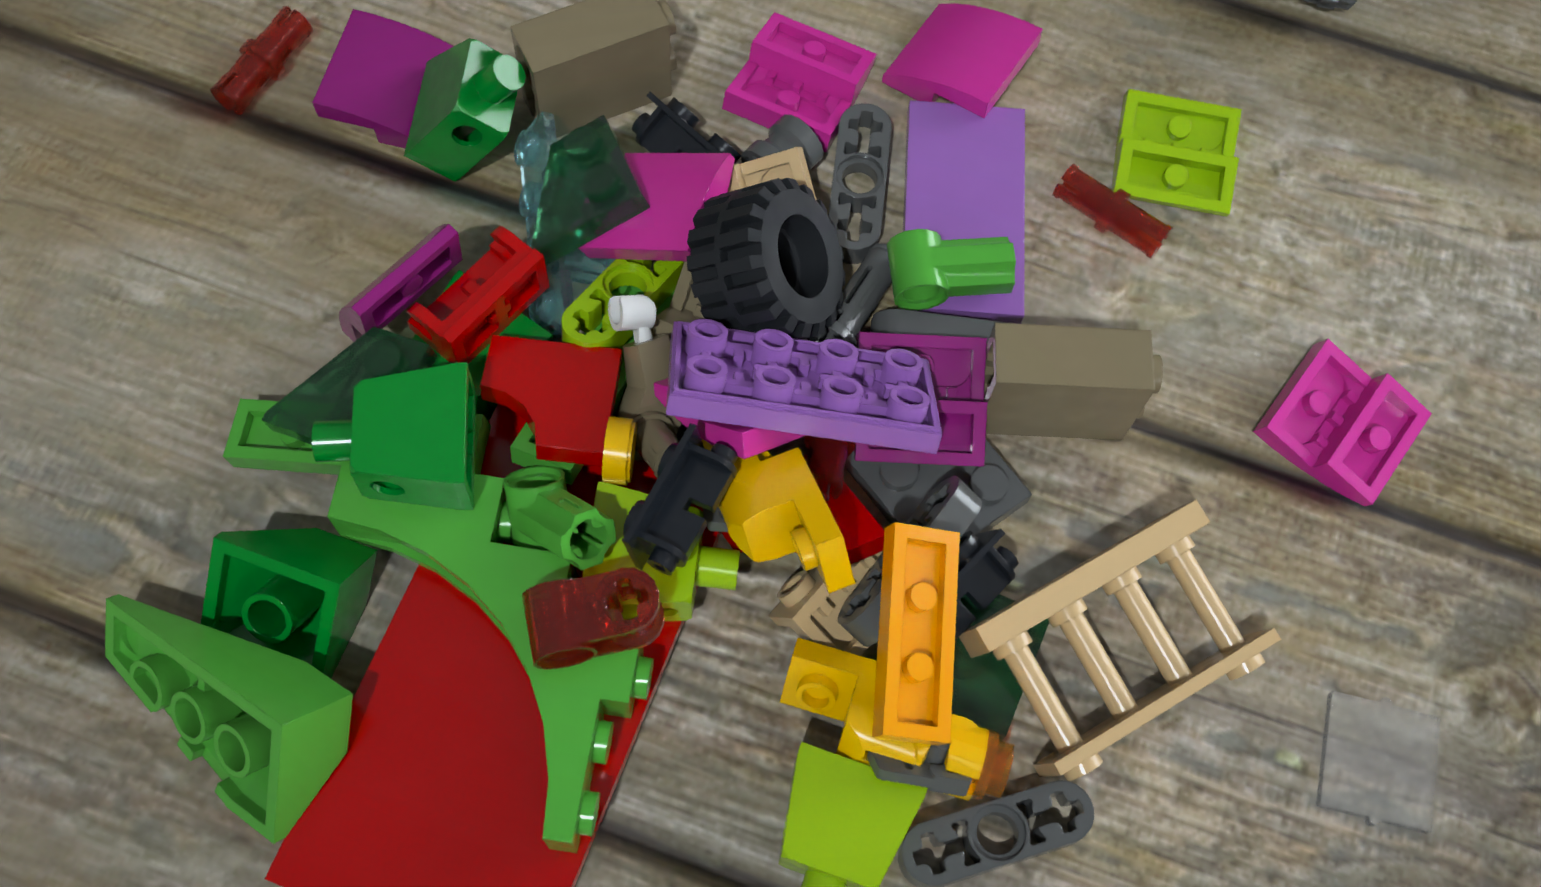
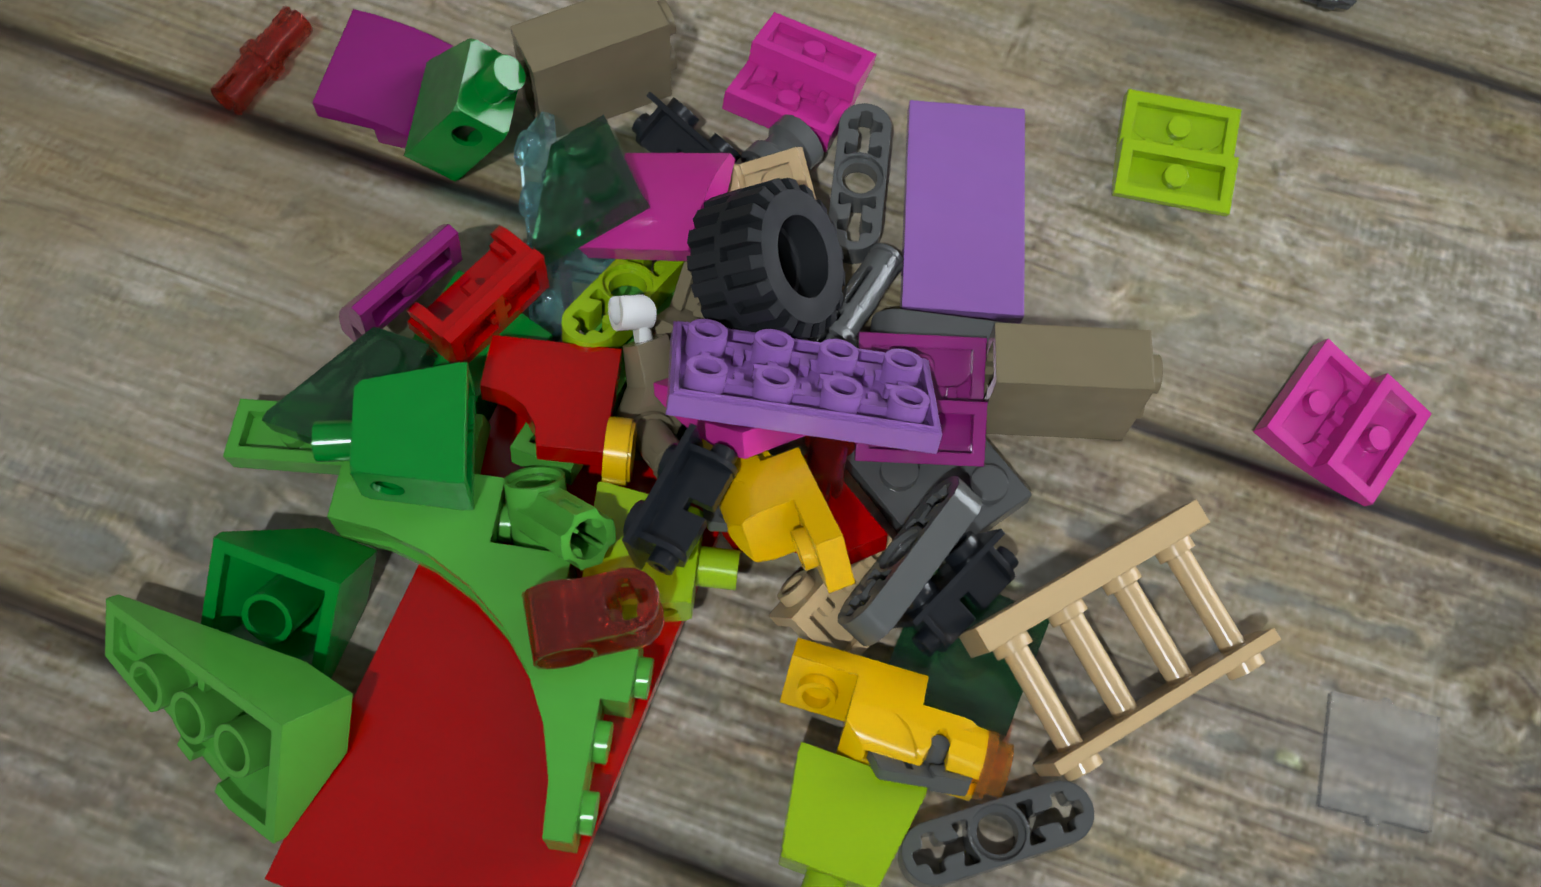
(916, 635): light orange plate -> none
(933, 269): bright green piece -> none
(963, 56): dark pink slope -> none
(1112, 211): clear red pin -> none

